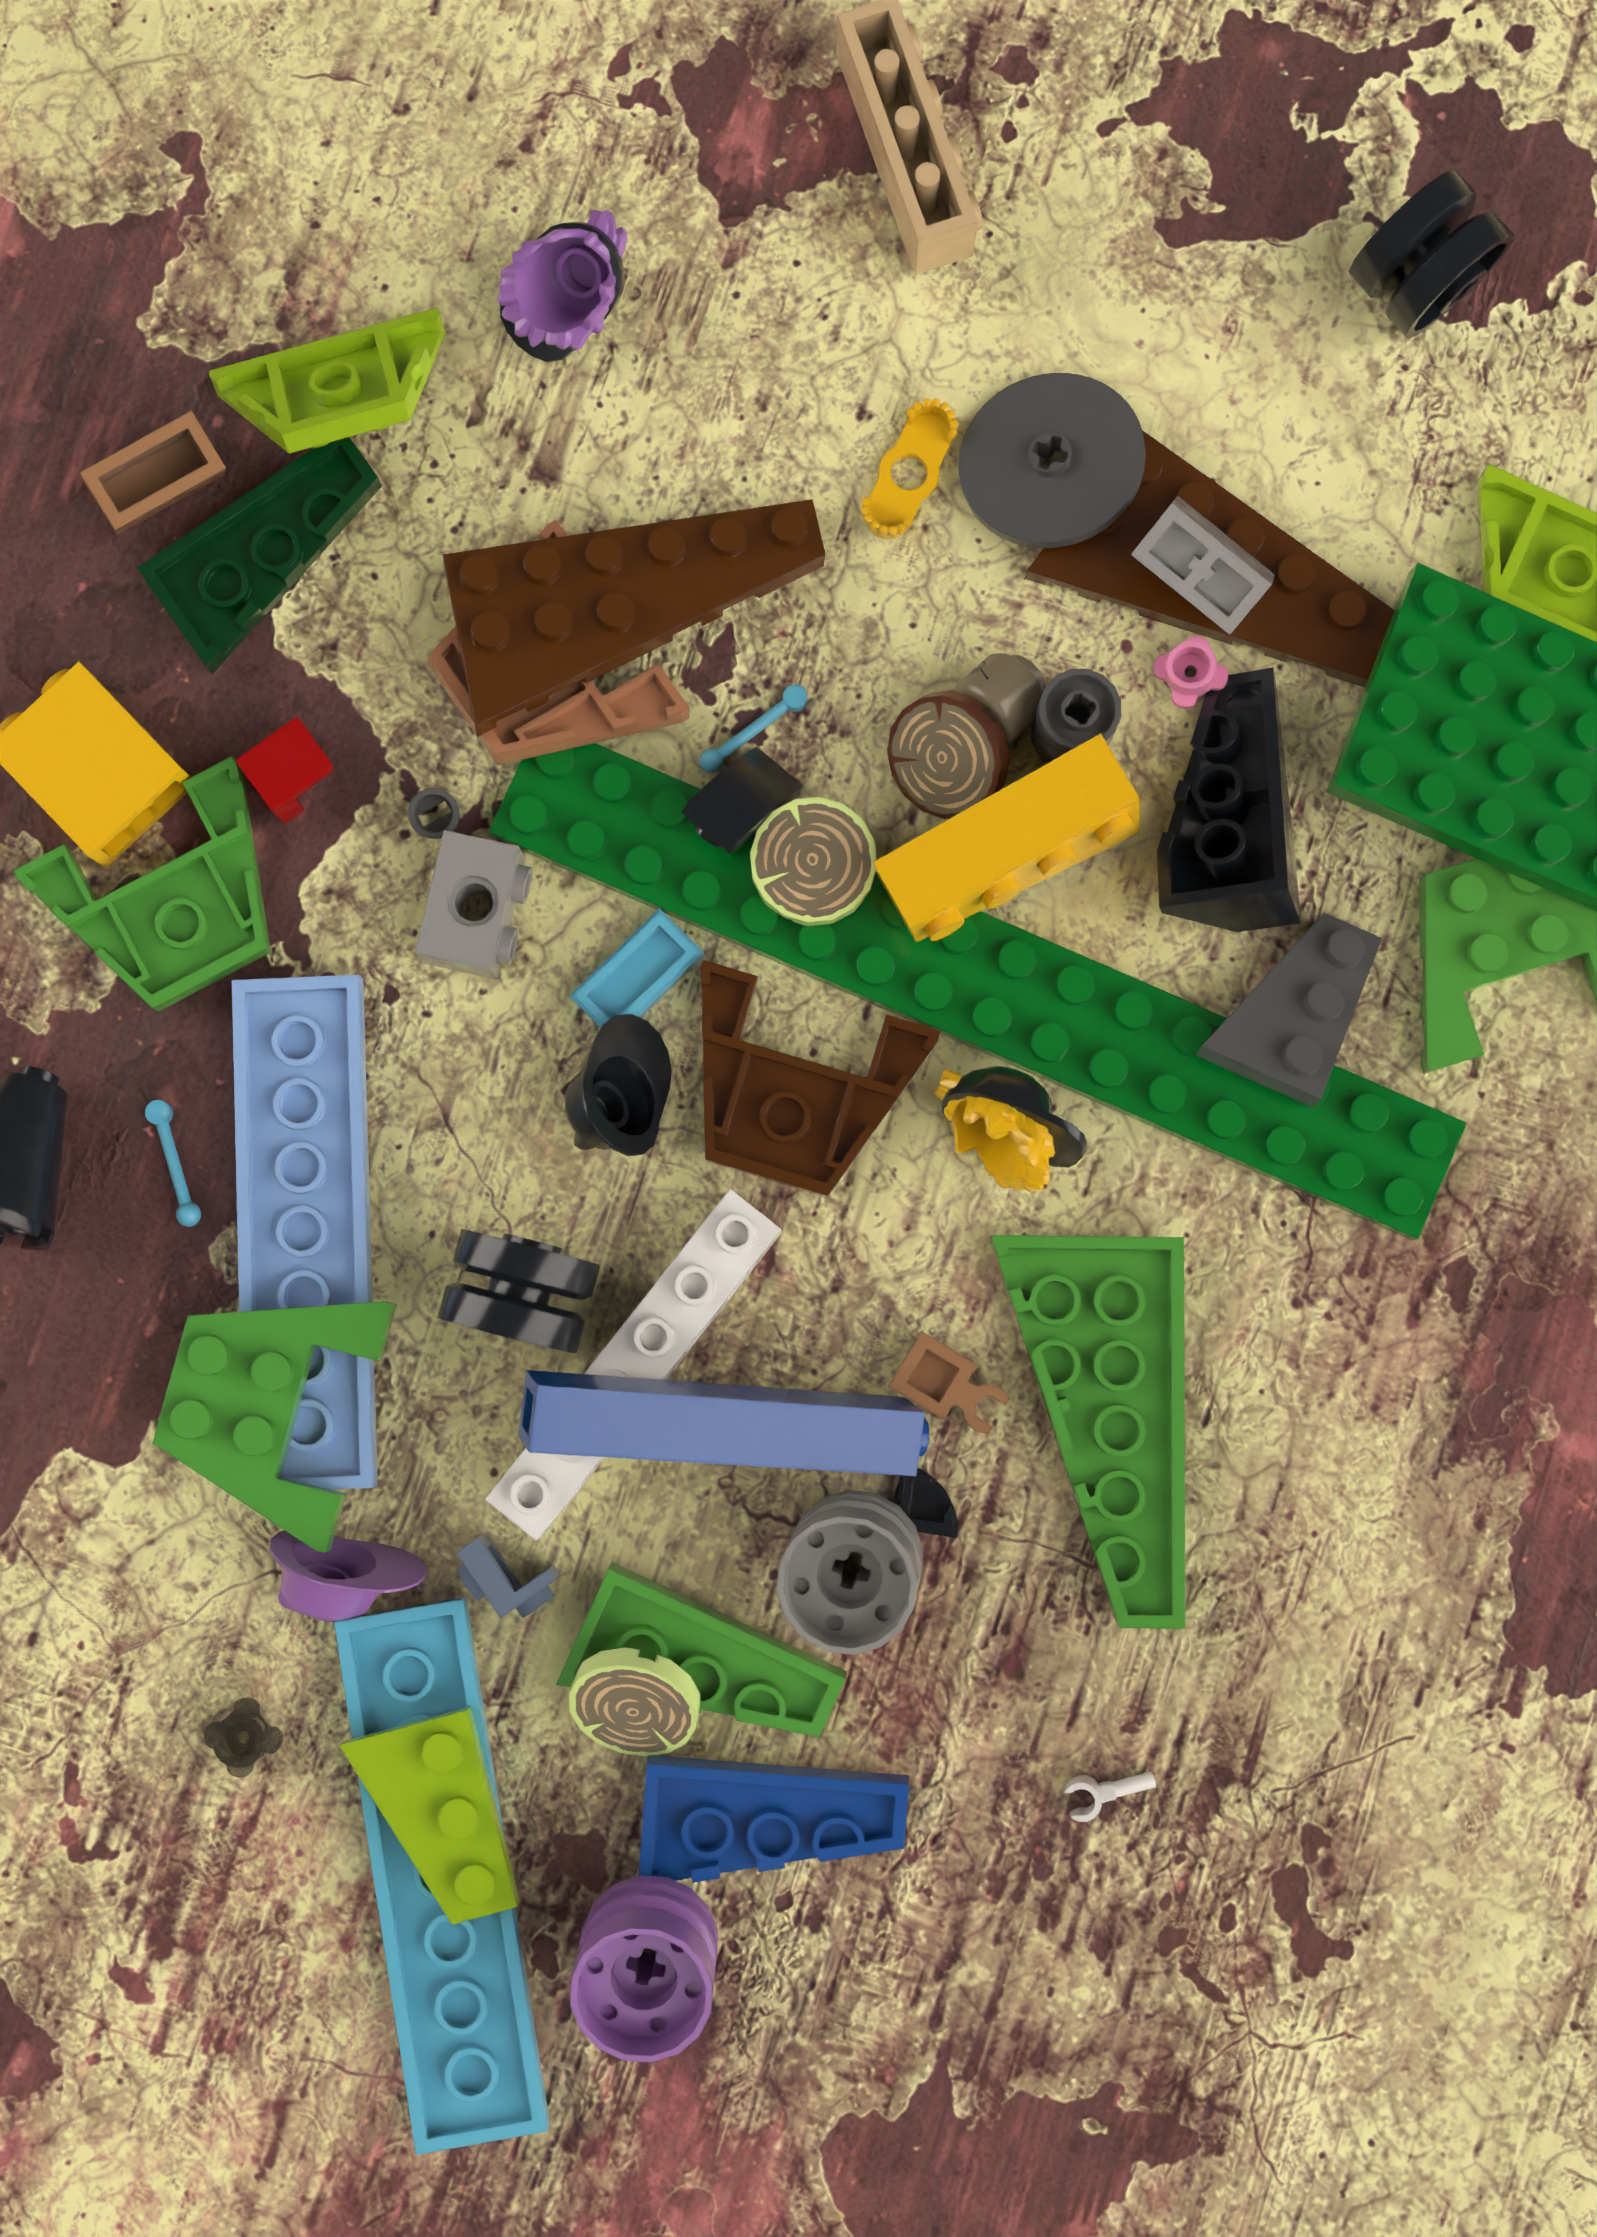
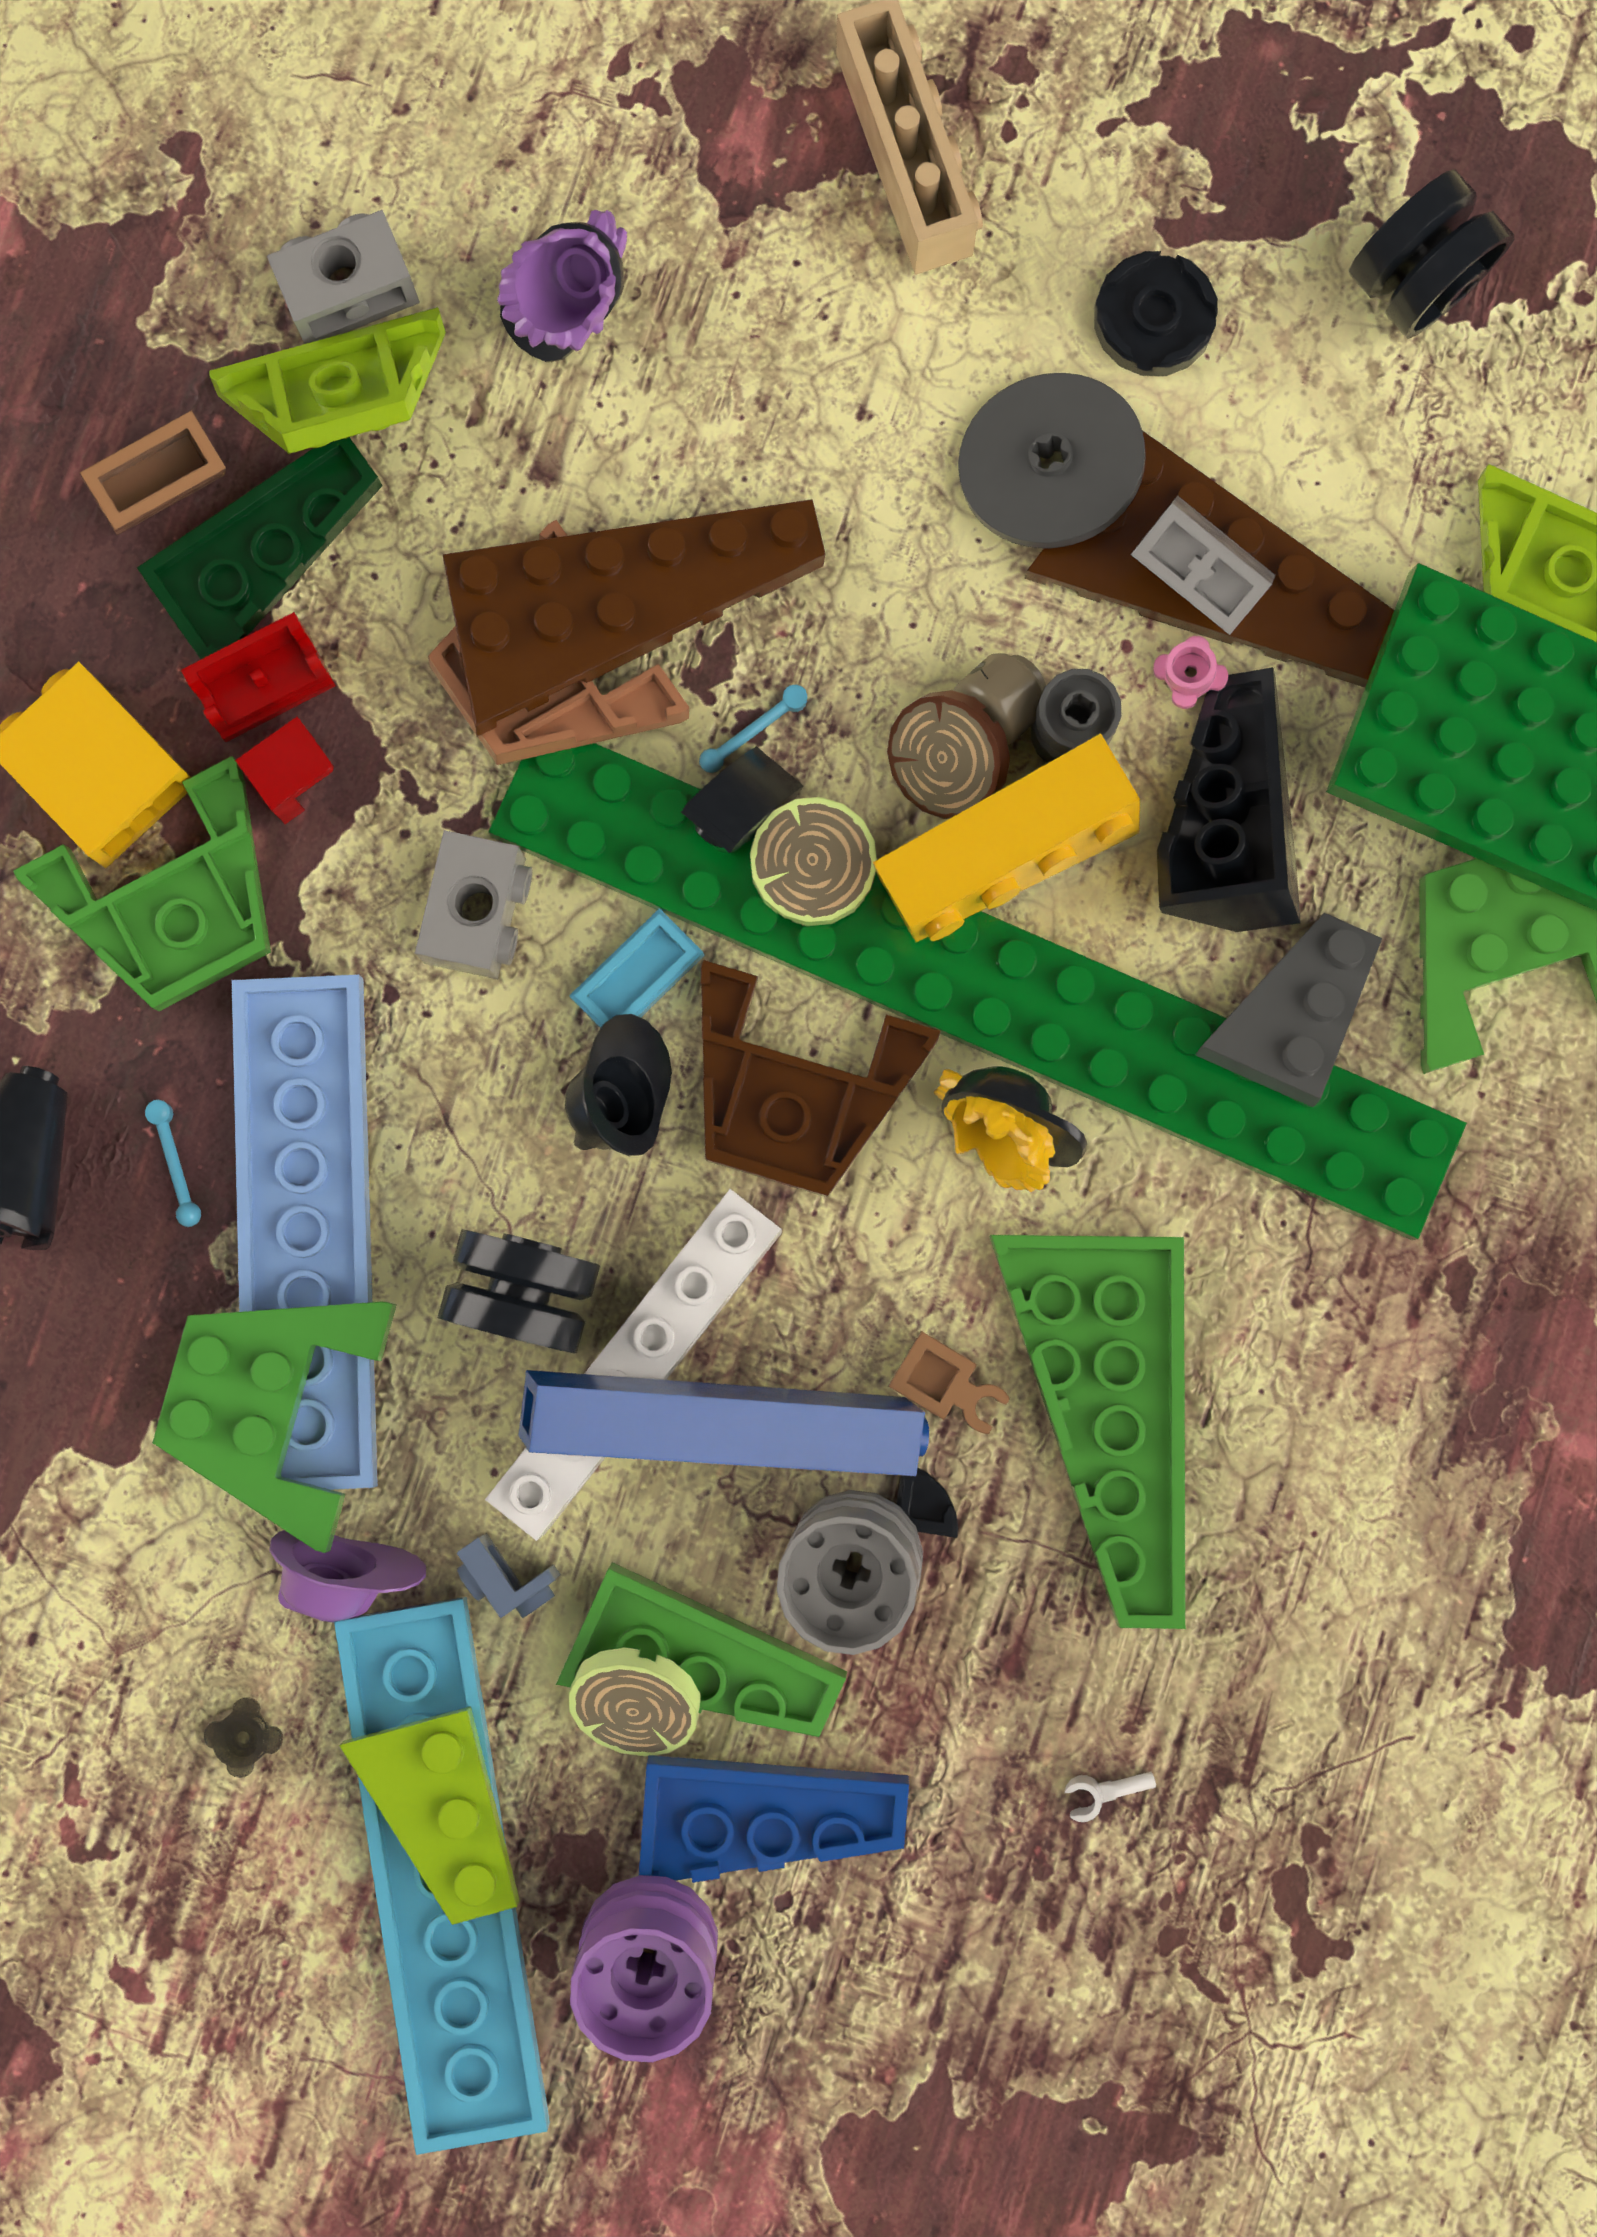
(259, 677): none -> red hinge
(373, 290): none -> light grey brick
(427, 800): dark grey hinge -> none
(926, 438): yellow piece -> none
(1155, 313): none -> black tile

